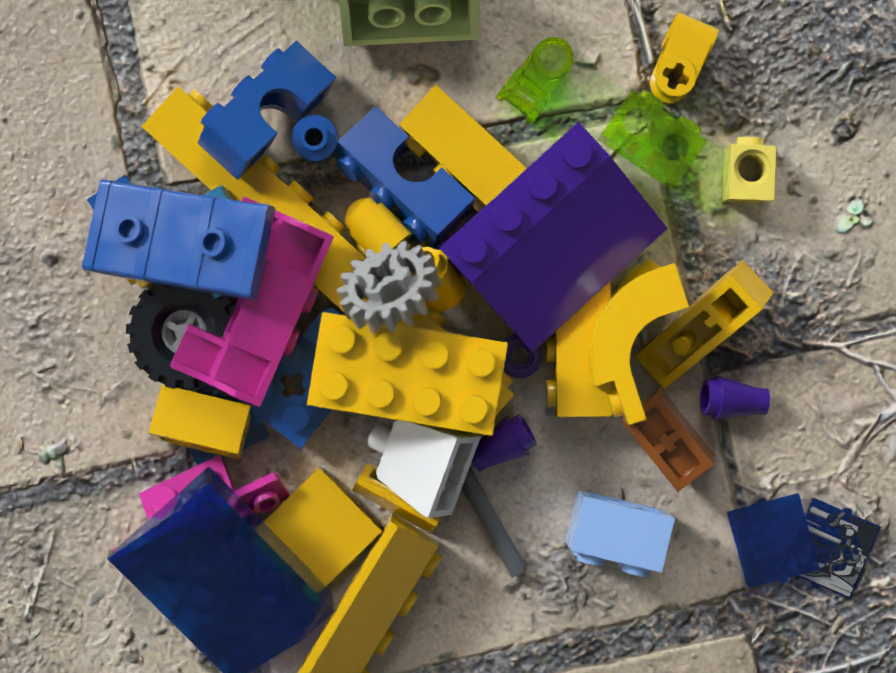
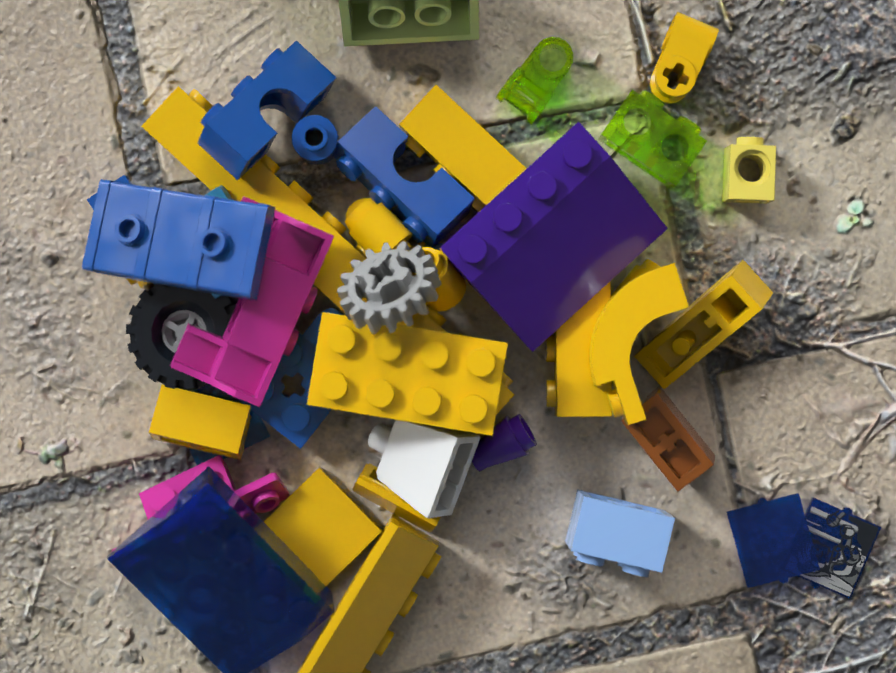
(493, 525): dark grey bar -> none
(529, 367): dark purple plate -> none
(731, 399): dark purple cone -> none

